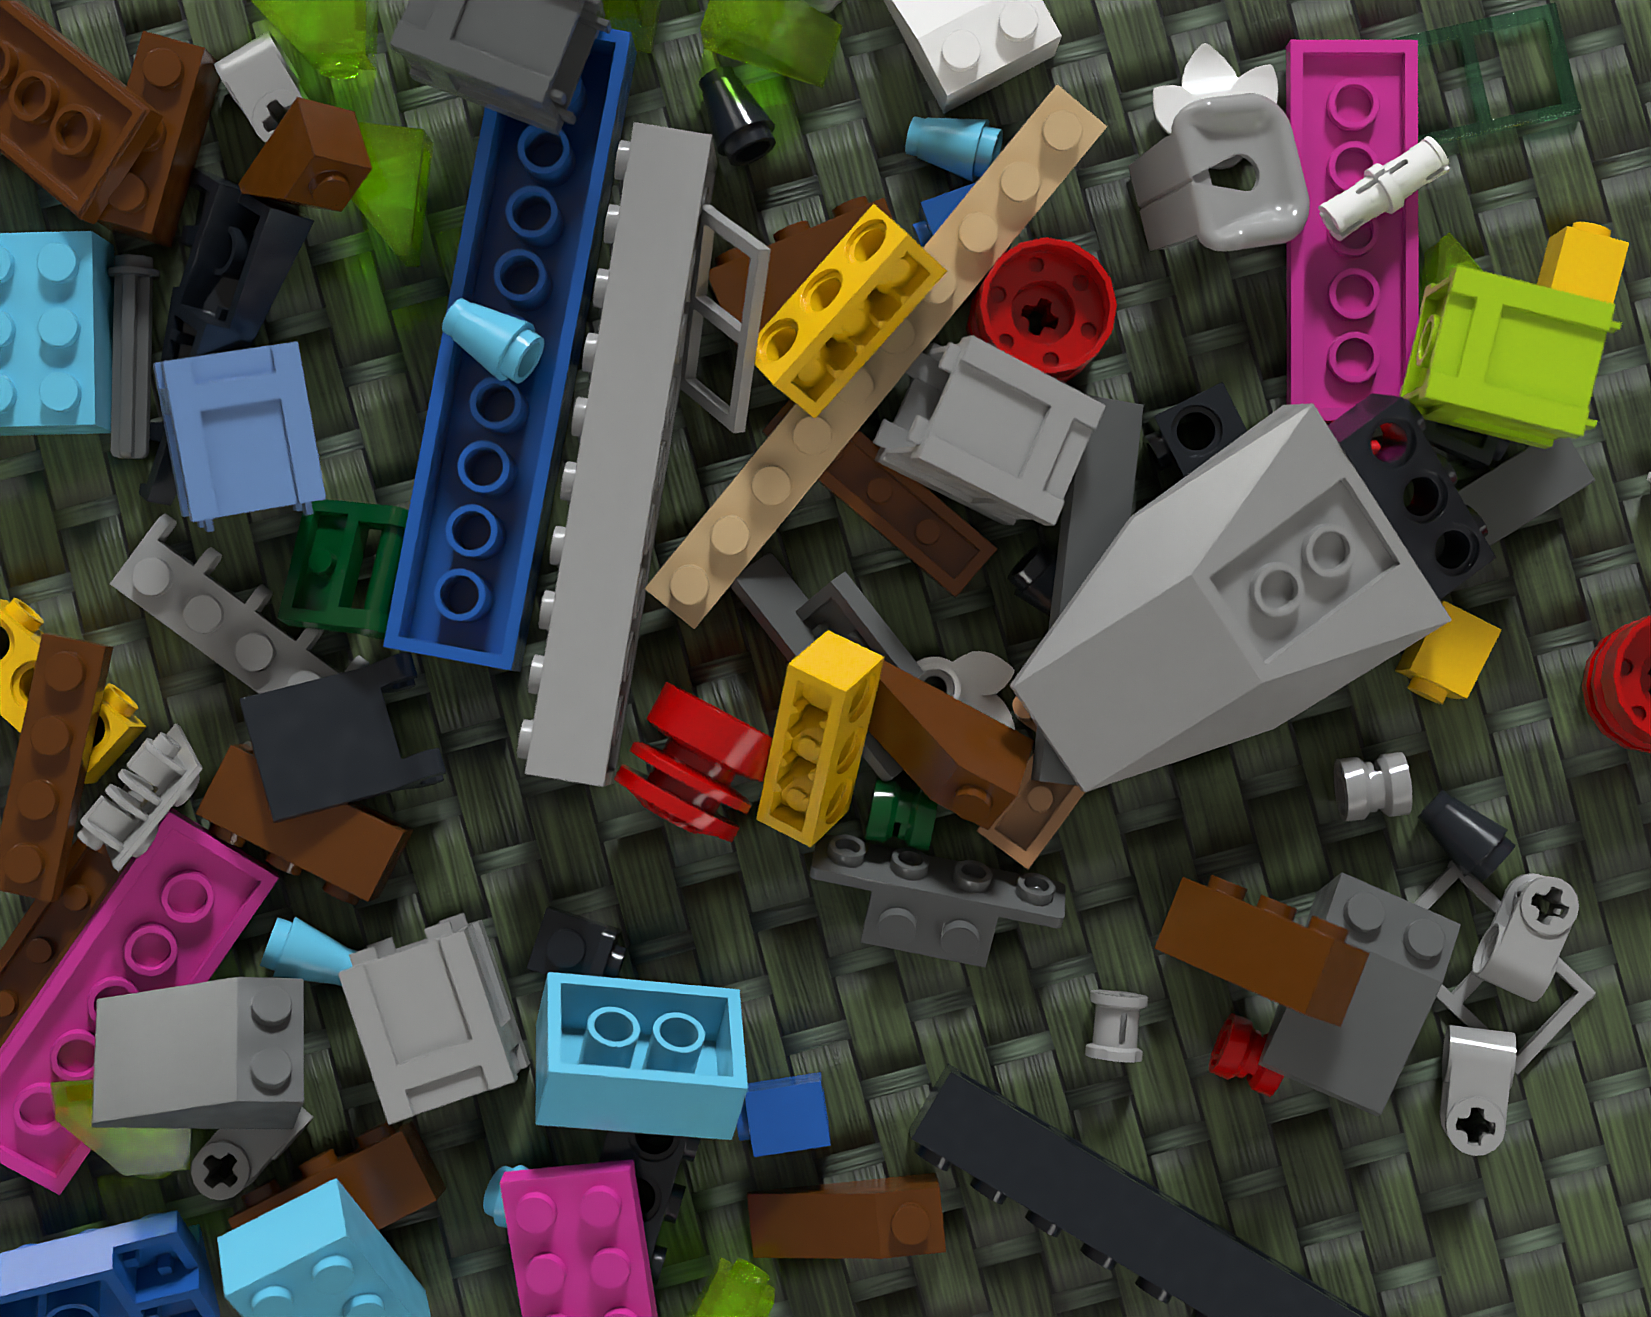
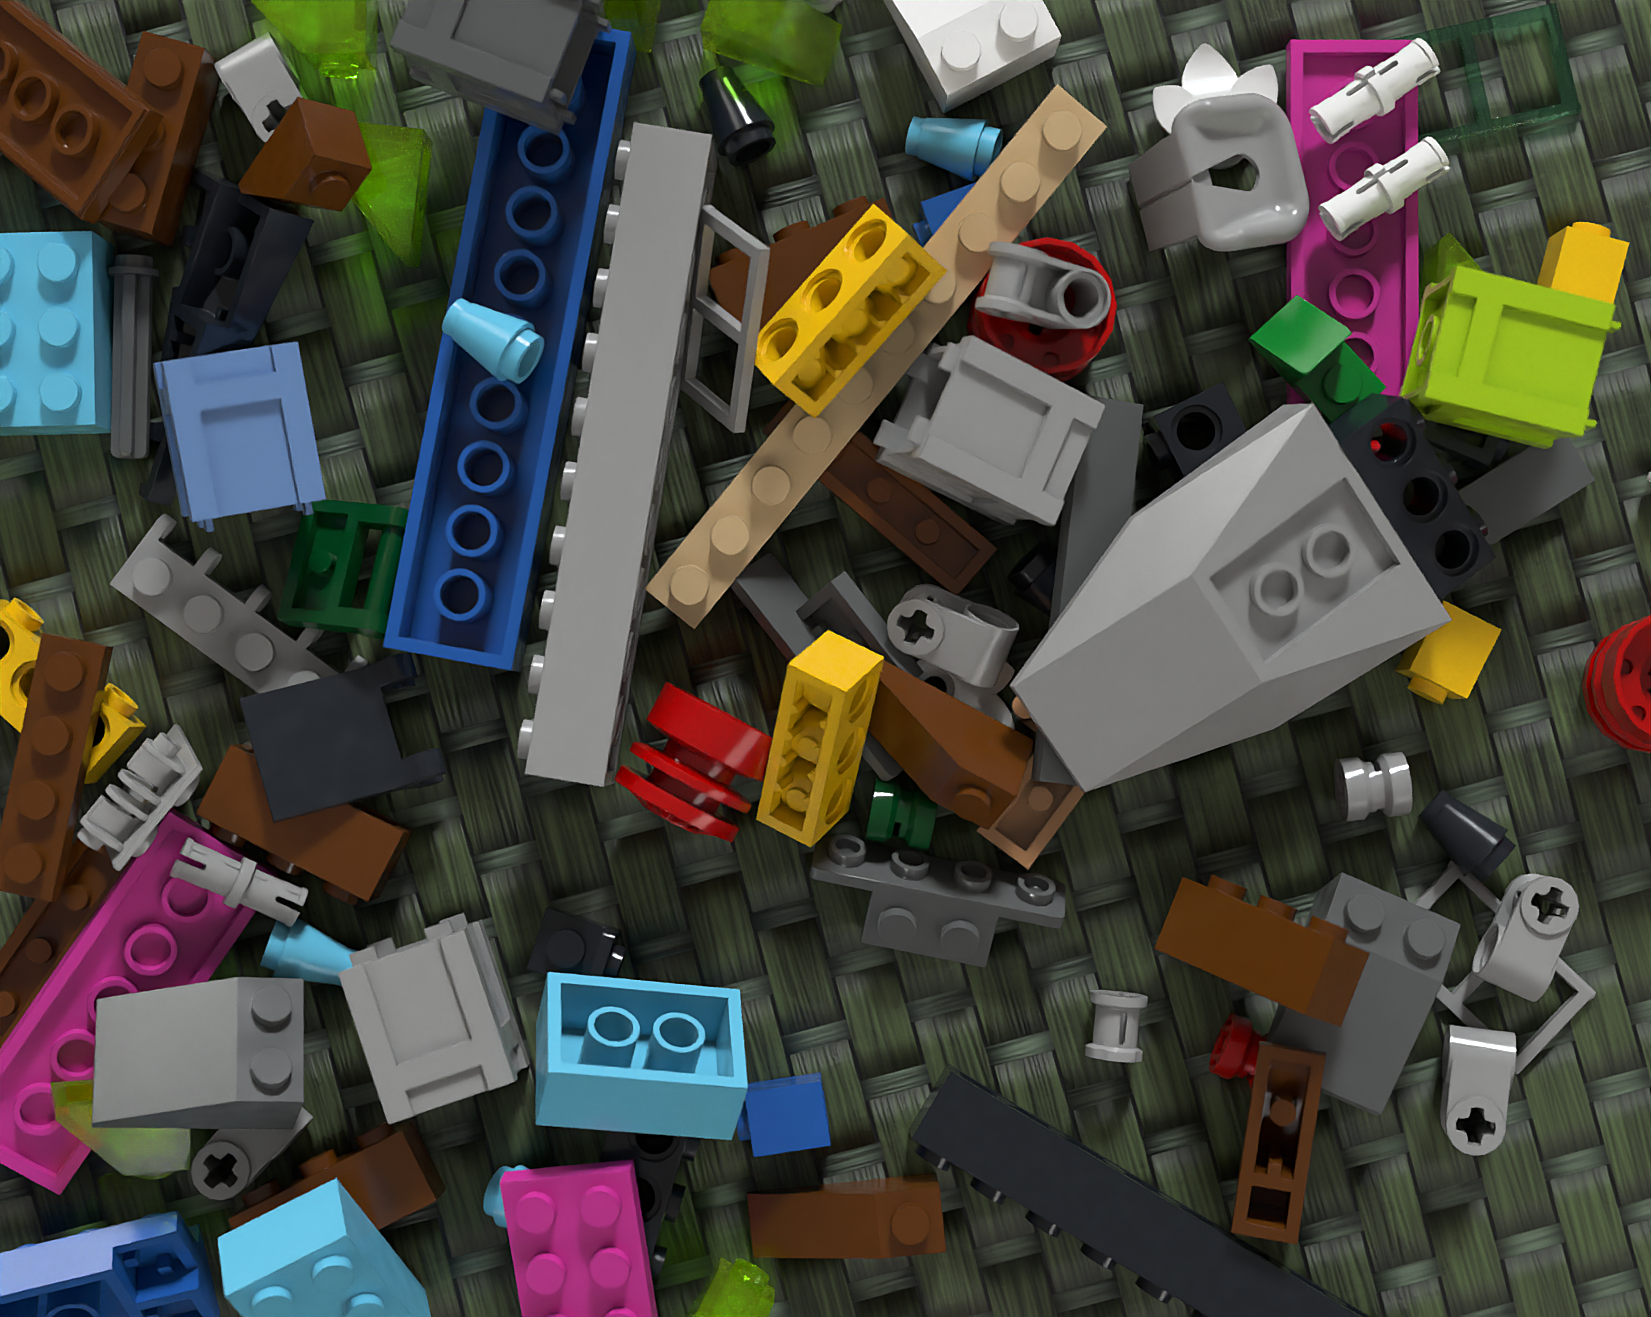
(239, 882): none -> light grey pin
(960, 635): none -> light grey piece
(1031, 289): none -> light grey piece
(1278, 1142): none -> reddish brown slope
(1314, 359): none -> green slope
(1374, 90): none -> white pin

